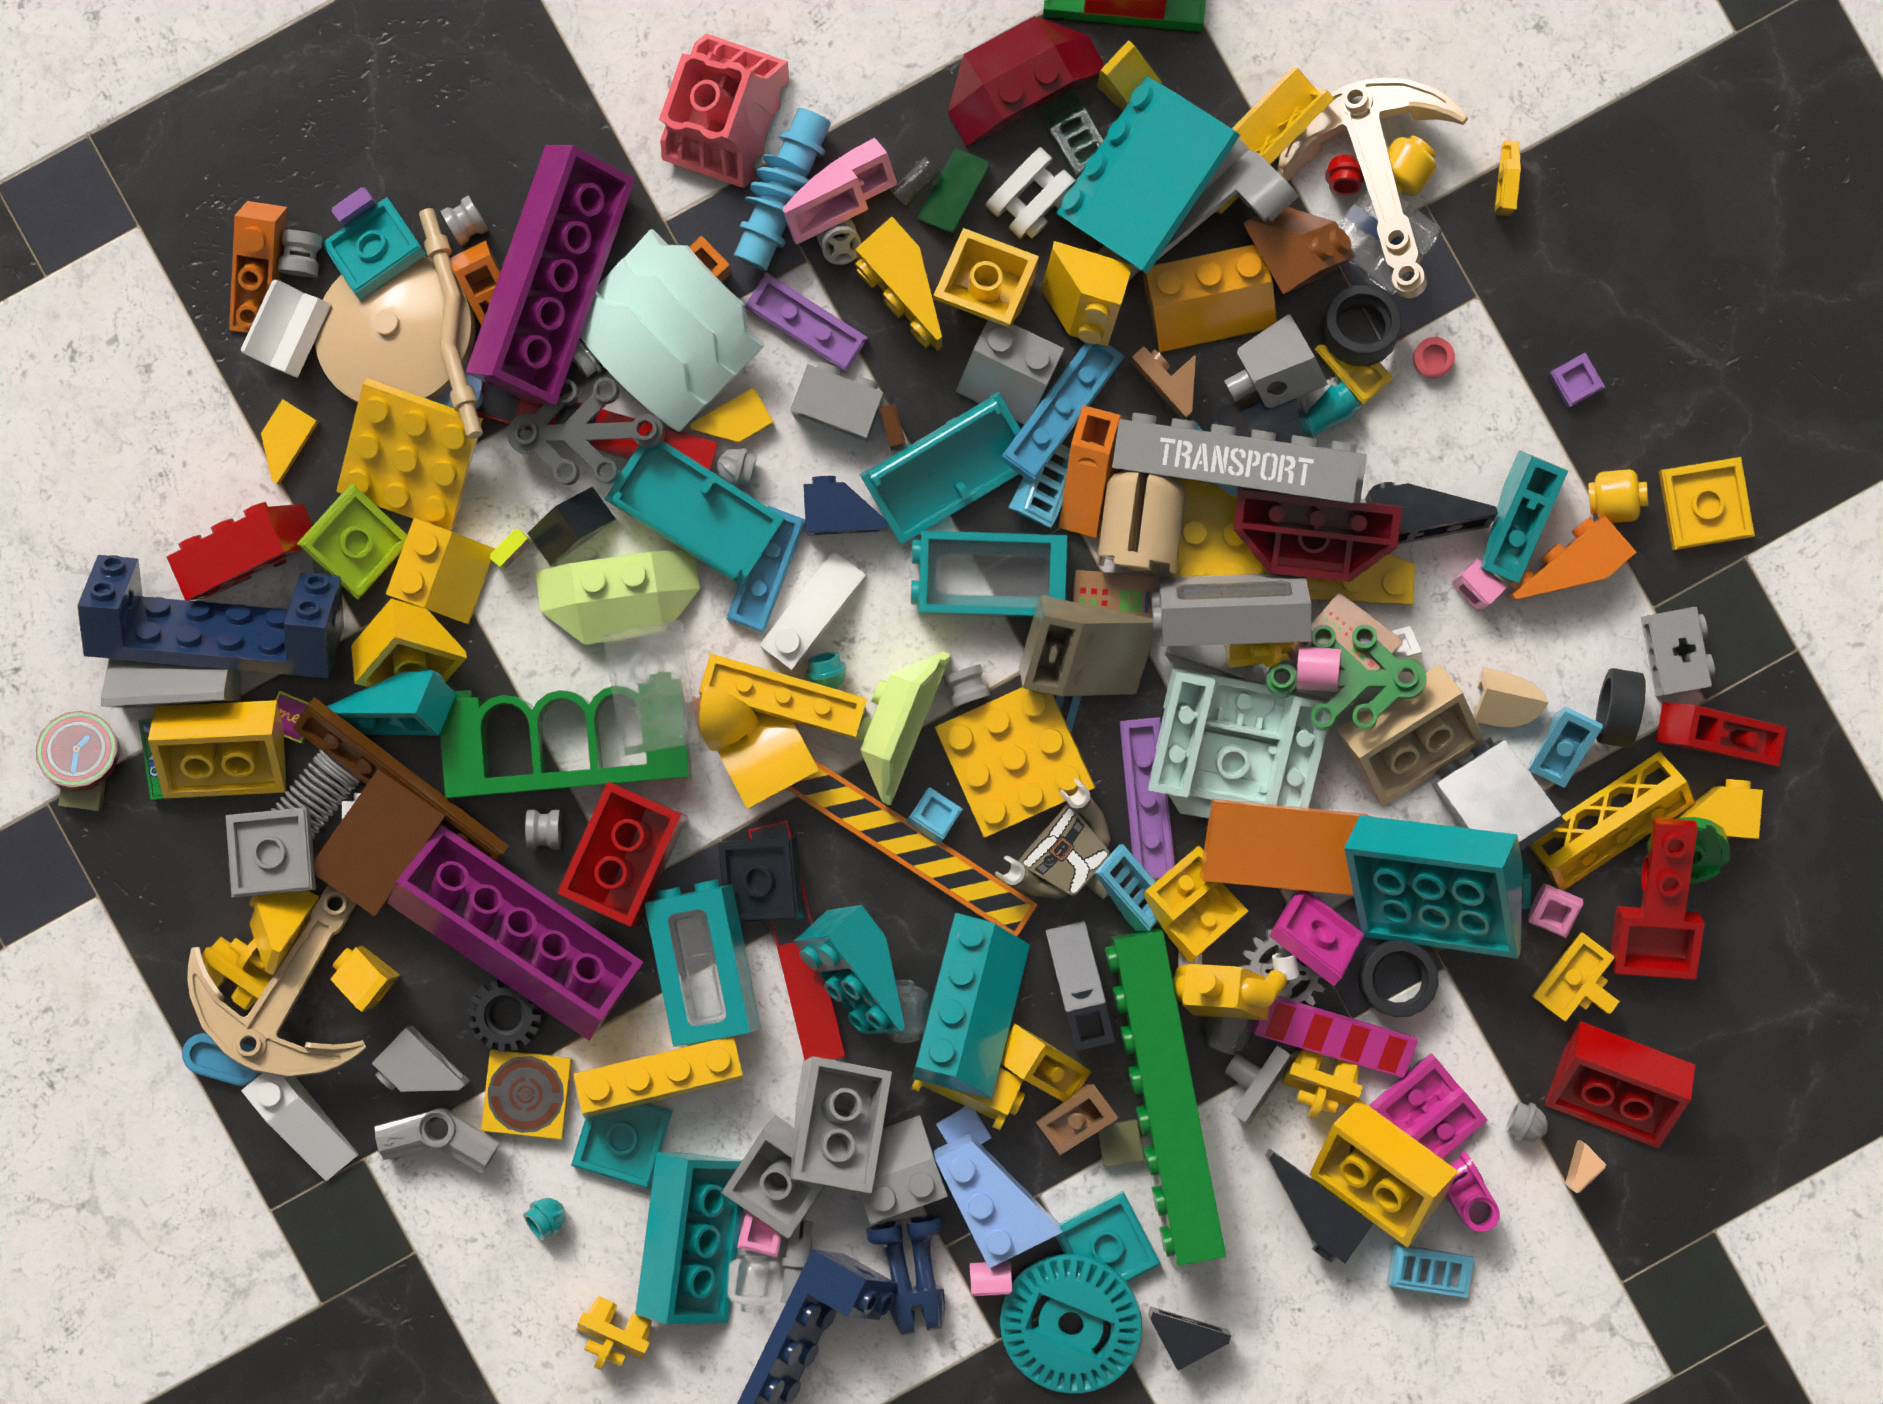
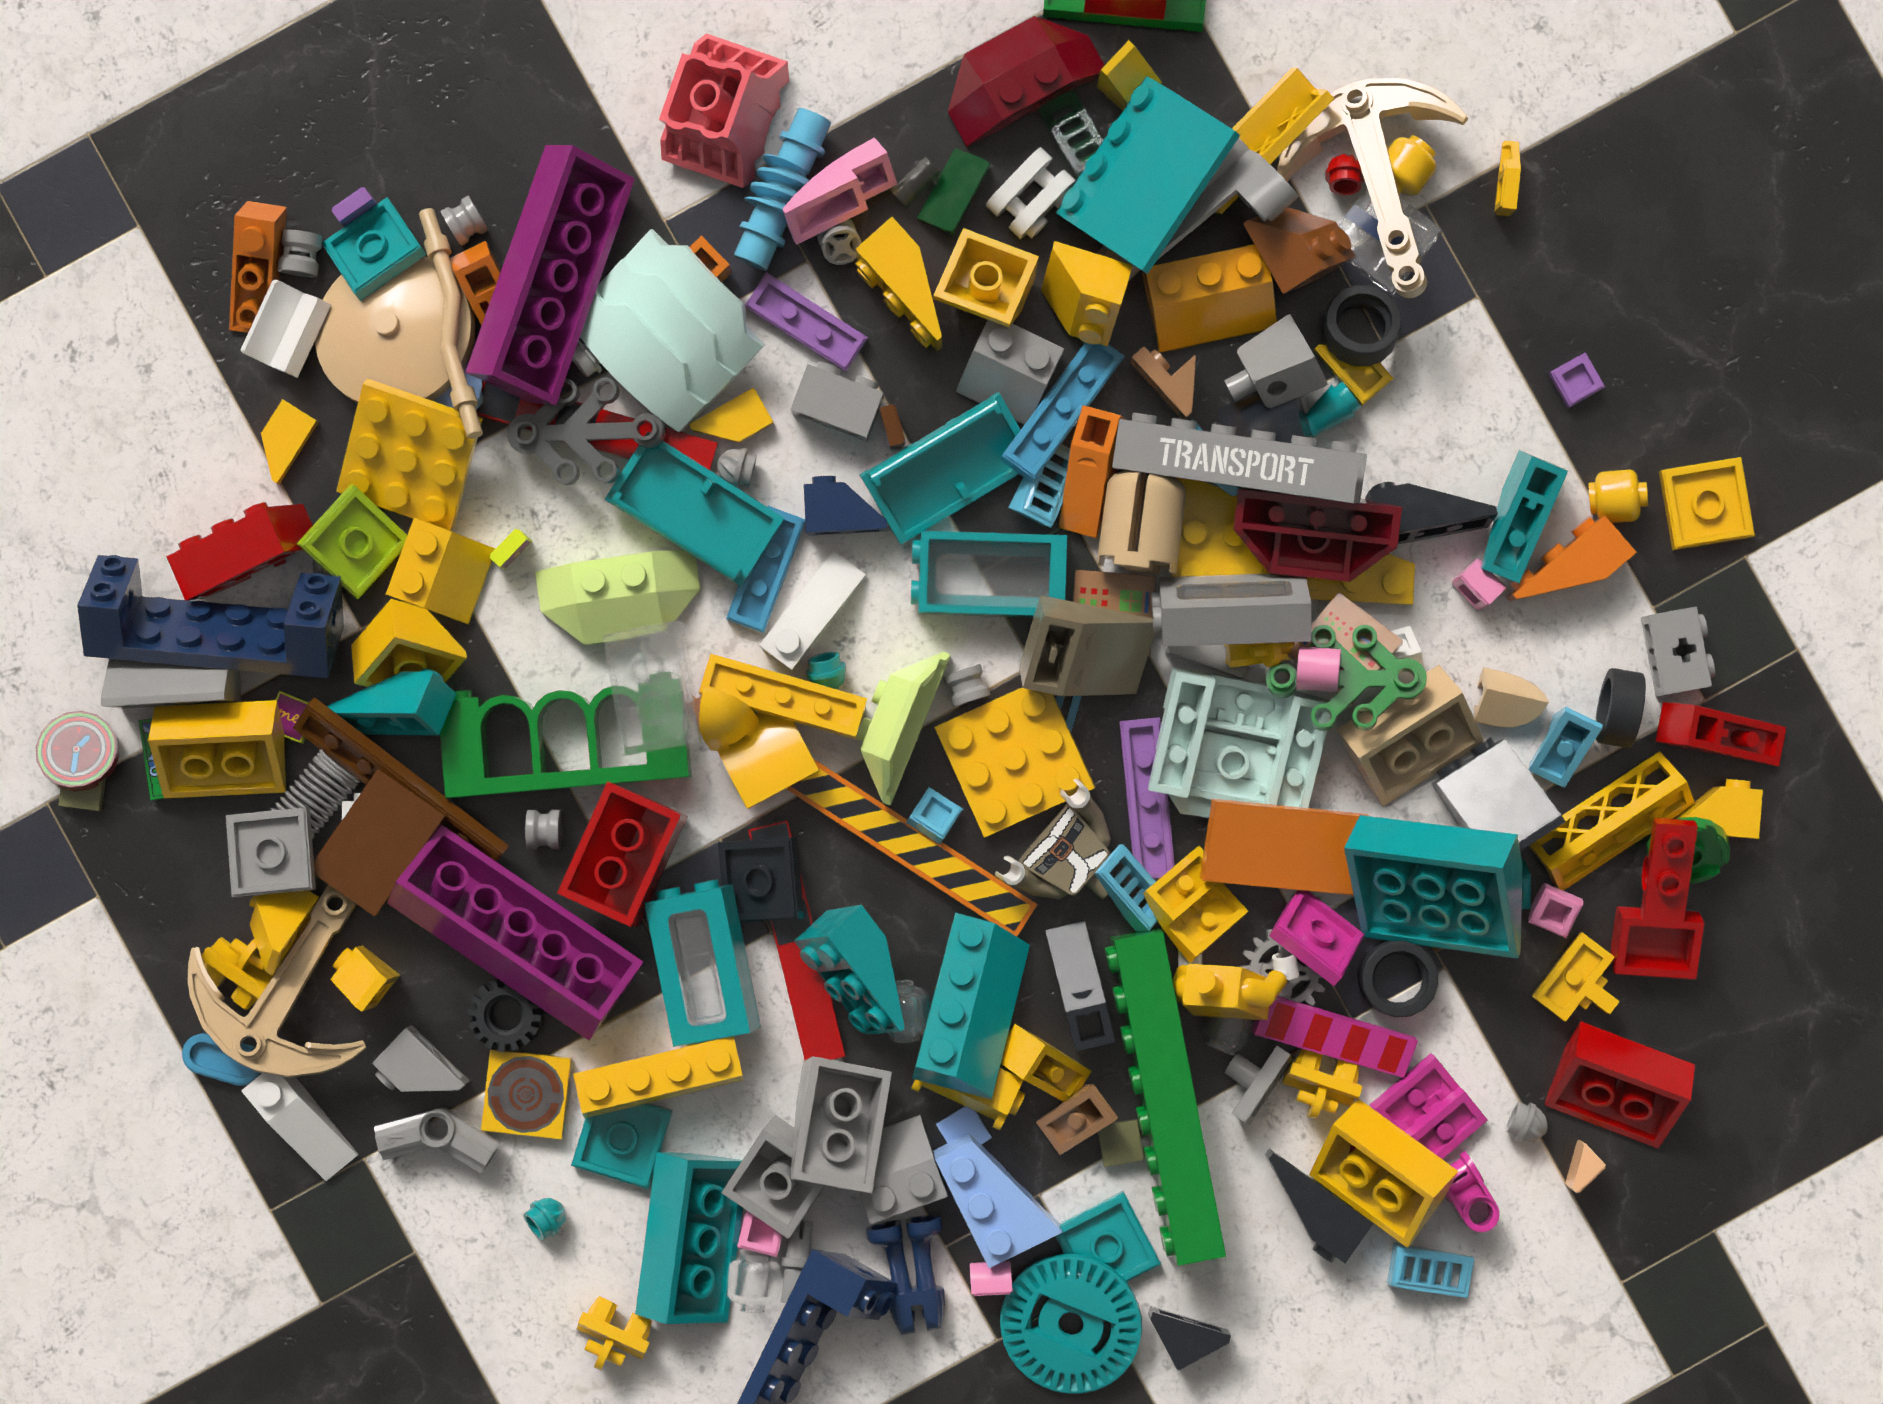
(570, 525): black slope -> none
(1433, 357): coral tile -> none

